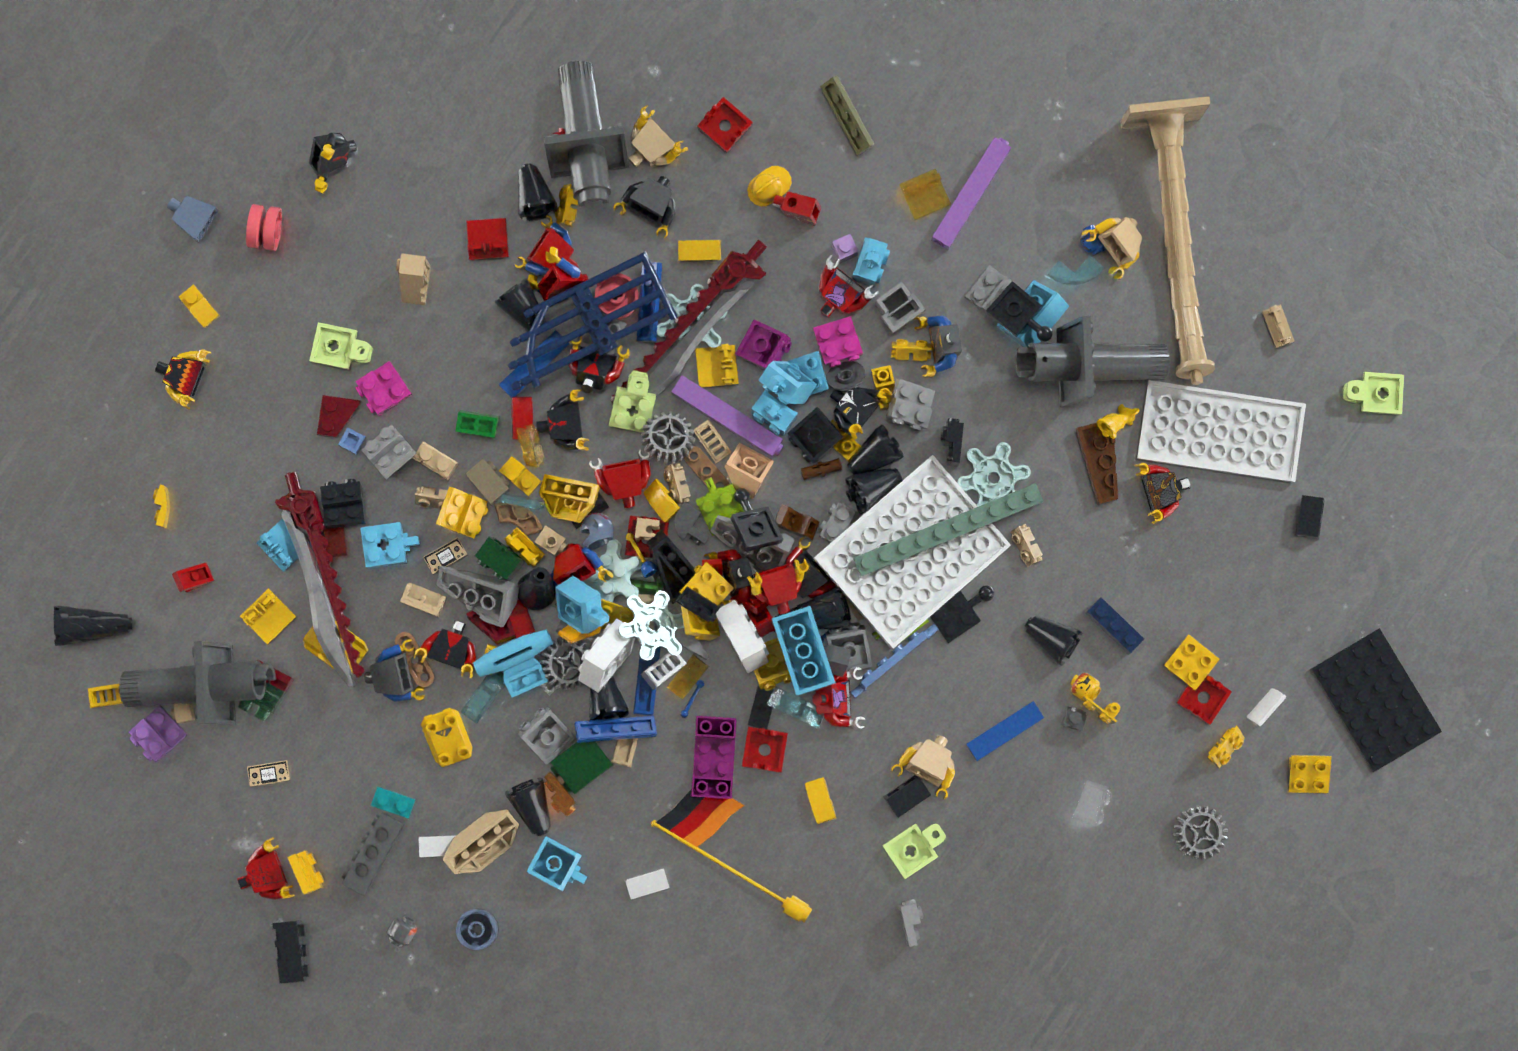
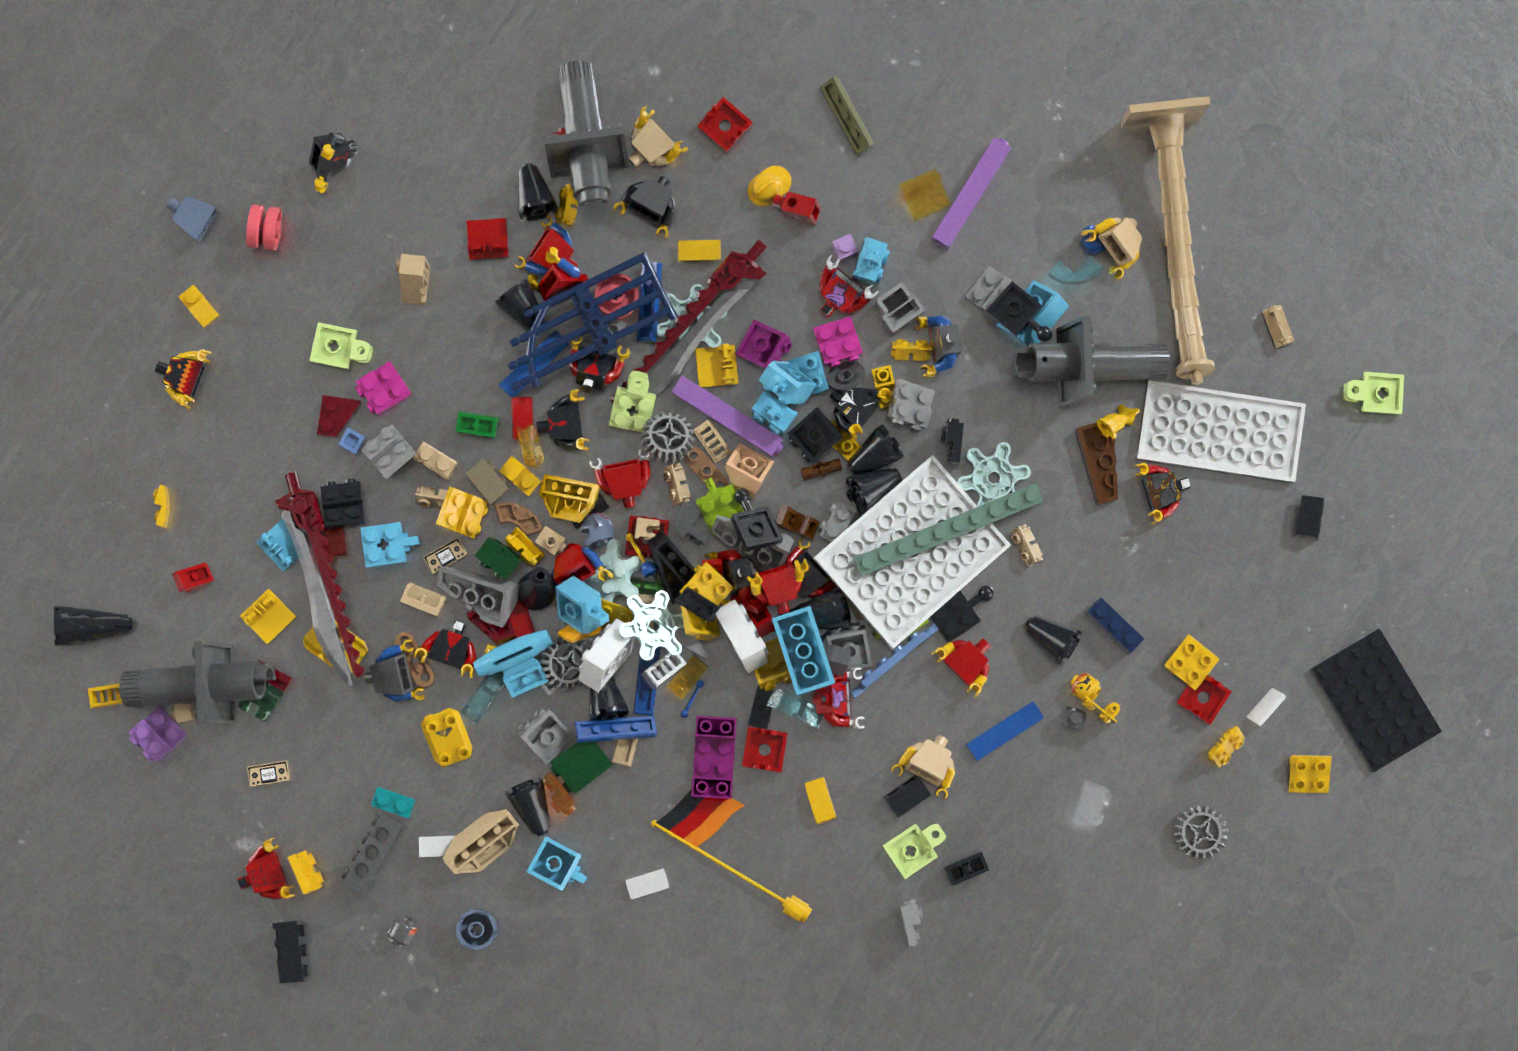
(522, 501): clear light blue tile -> none
(660, 501): yellow slope -> none
(966, 868): none -> black brick
(967, 662): none -> red torso

